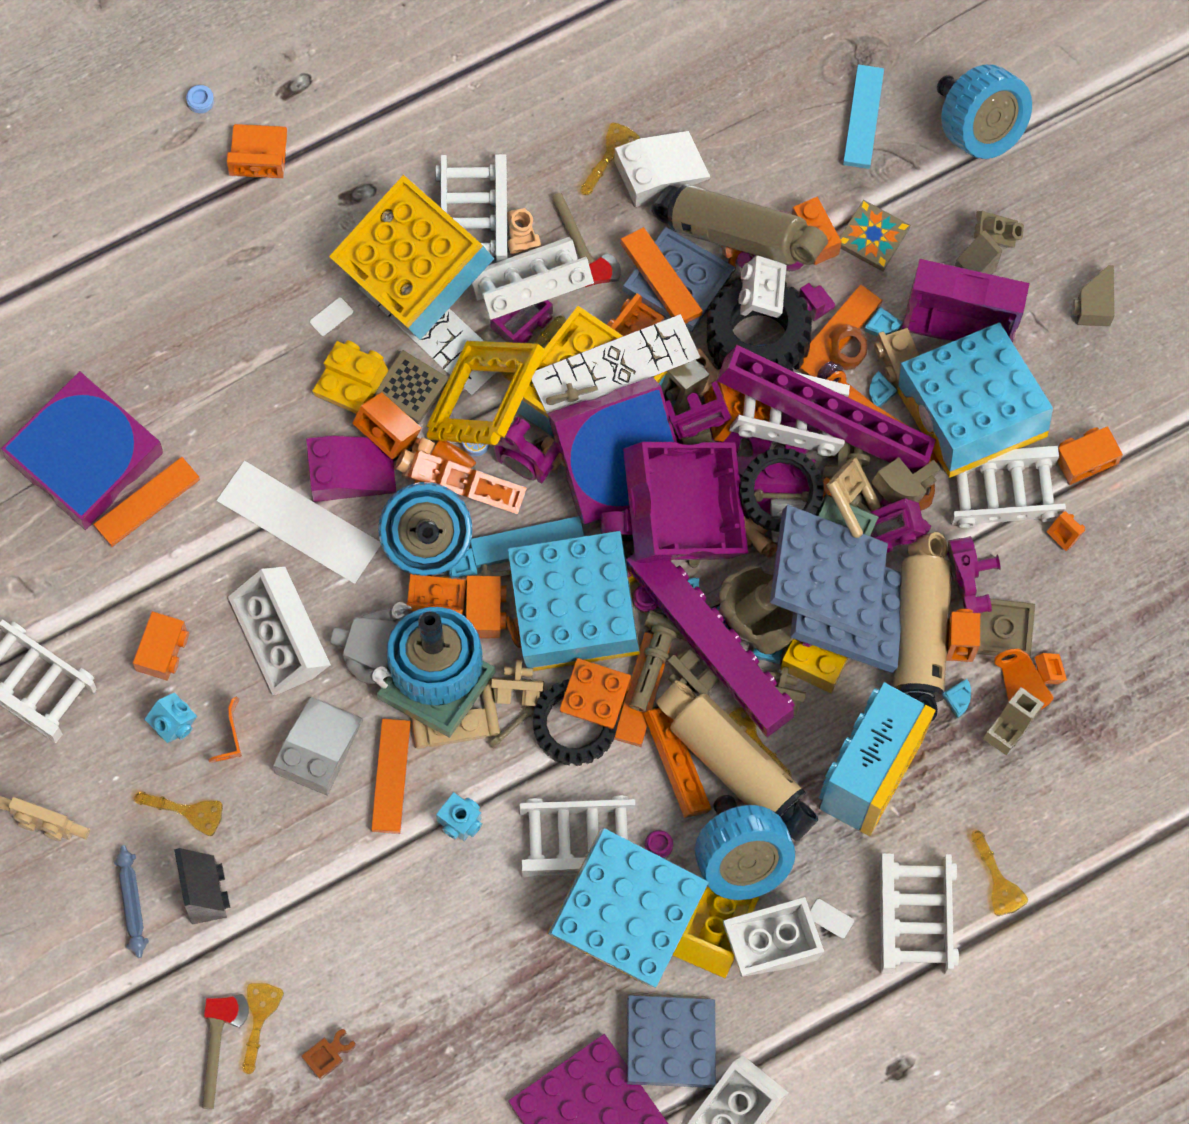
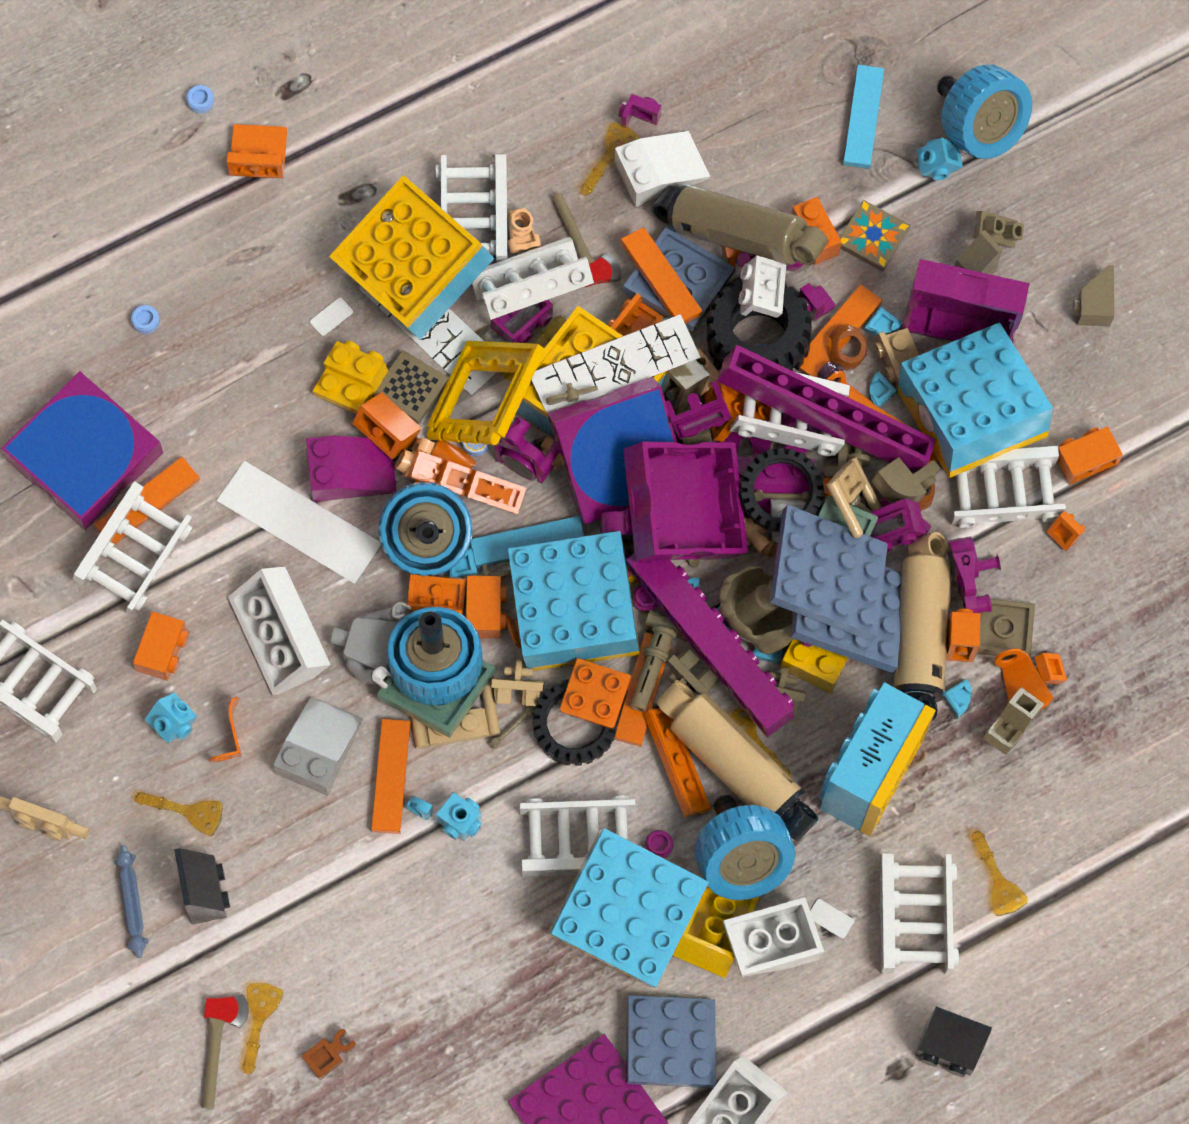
(119, 524): none -> white fence
(145, 319): none -> light blue tile
(419, 807): none -> medium azure tile
(641, 108): none -> magenta bracket
(939, 159): none -> medium azure brick
(952, 1042): none -> black slope

